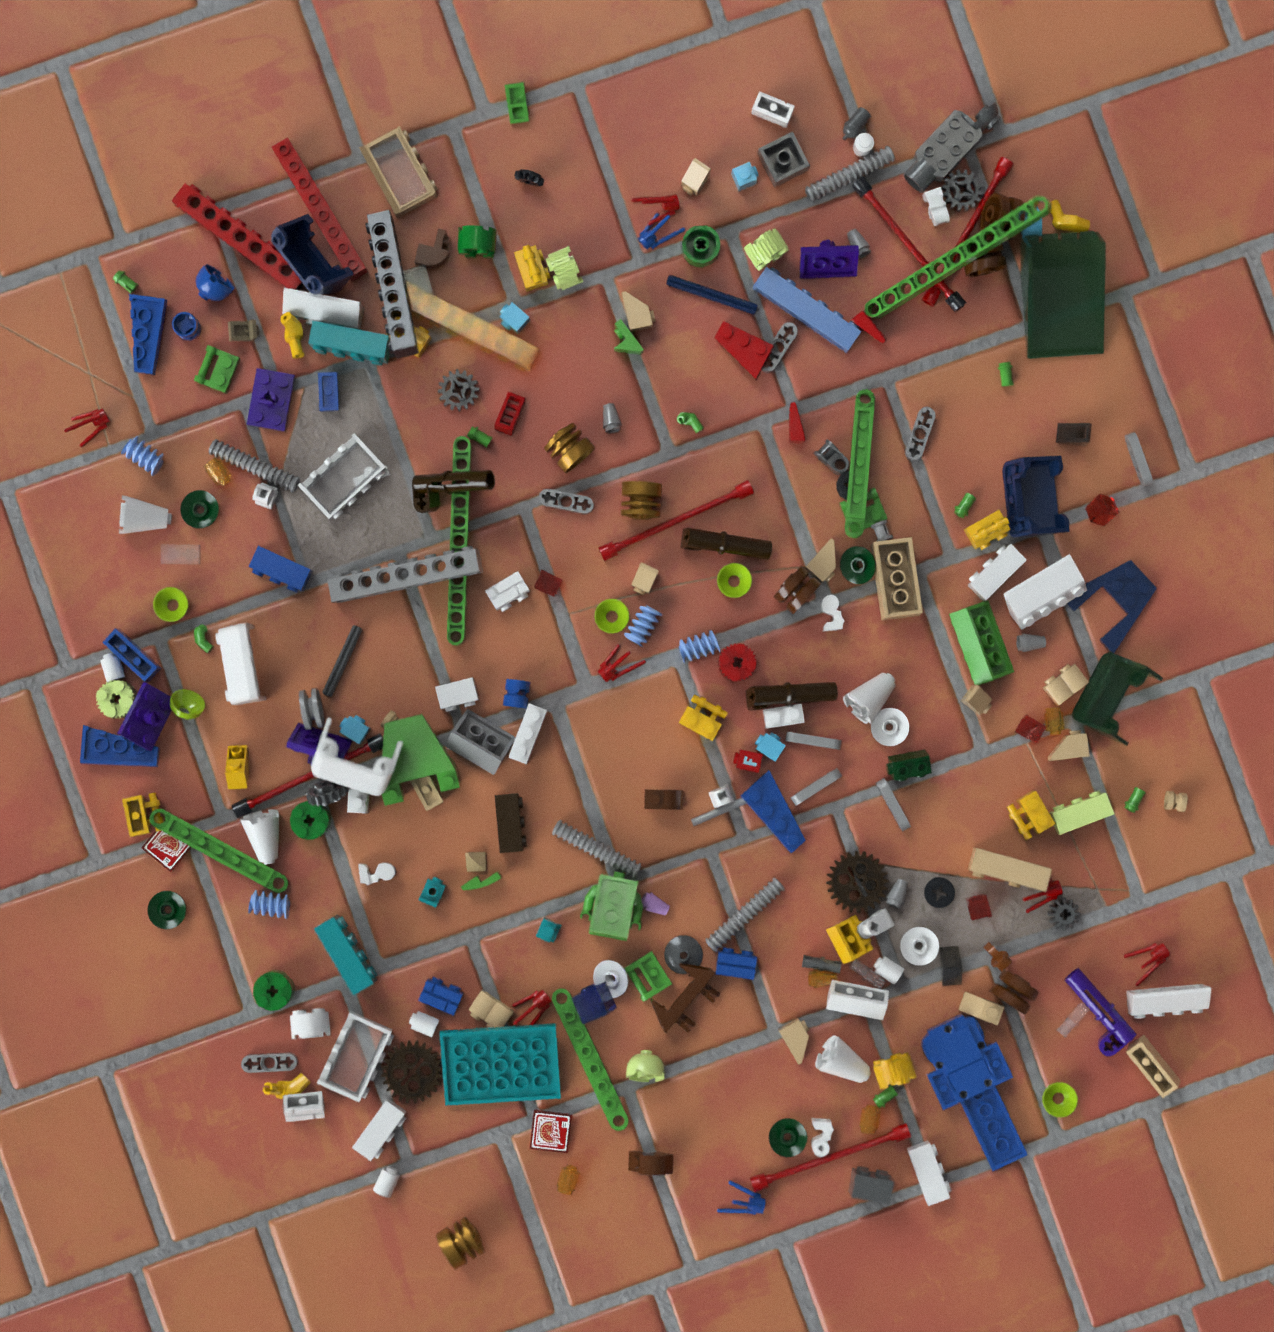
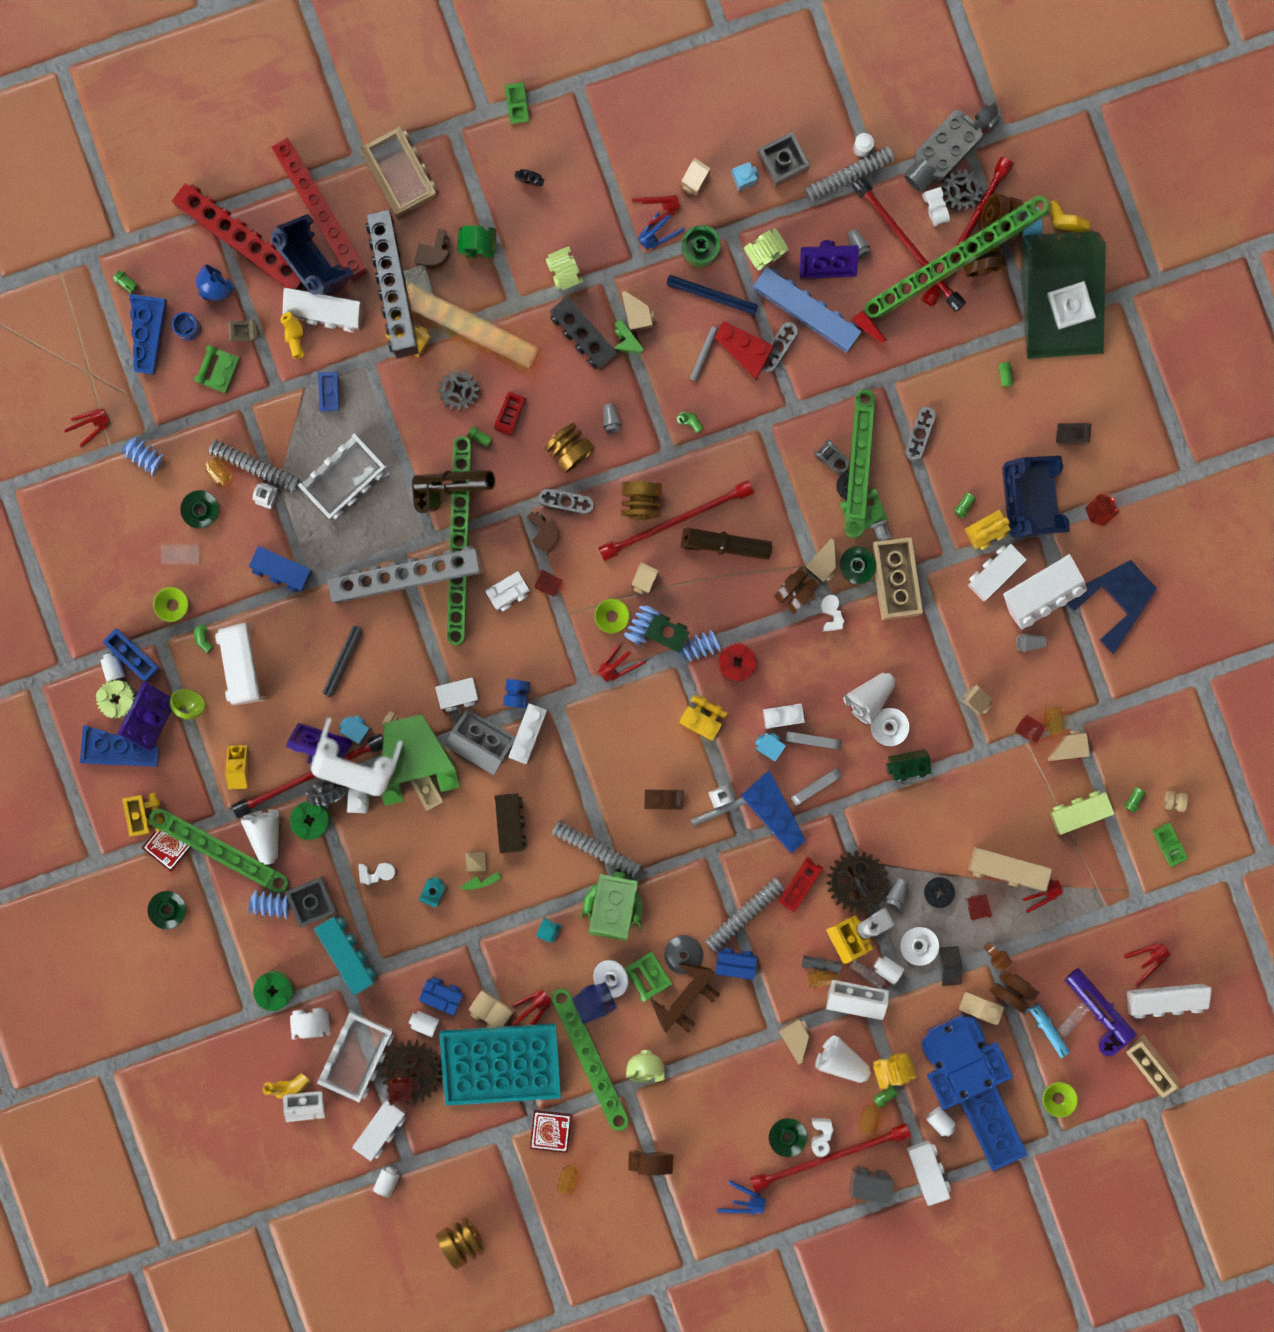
(142, 516): white cone -> none
(255, 1058): light grey beam -> none
(270, 399): dark purple plate -> none
(311, 708): light grey wheel -> none
(311, 901): none -> dark grey brick
(349, 342): teal brick -> none
(399, 1090): none -> clear red panel
(513, 318): medium azure brick -> none
(531, 267): yellow brick -> none
(548, 534): none -> reddish brown brick
(568, 308): none -> black brick
(654, 904): lavender cone -> none
(656, 628): none -> dark green brick
(703, 354): none -> light grey bar
(741, 572): lime piece -> none
(747, 760): red brick -> none
(763, 696): dark brown piece -> none
(772, 109): white brick -> none
(796, 431): red slope -> none
(800, 885): none -> red plate
(856, 123): dark grey piece -> none
(893, 804): light grey beam -> none
(941, 1122): none -> white brick
(981, 643): bright green slope -> none
(1035, 812): yellow brick -> none
(1045, 1023): none -> medium azure pin
(1059, 908): dark grey gear -> none
(1065, 684): tan brick -> none
(1071, 305): none -> white tile
(1106, 691): clear green windscreen -> none
(1138, 459): light grey beam -> none
(1169, 844): none -> bright green slope

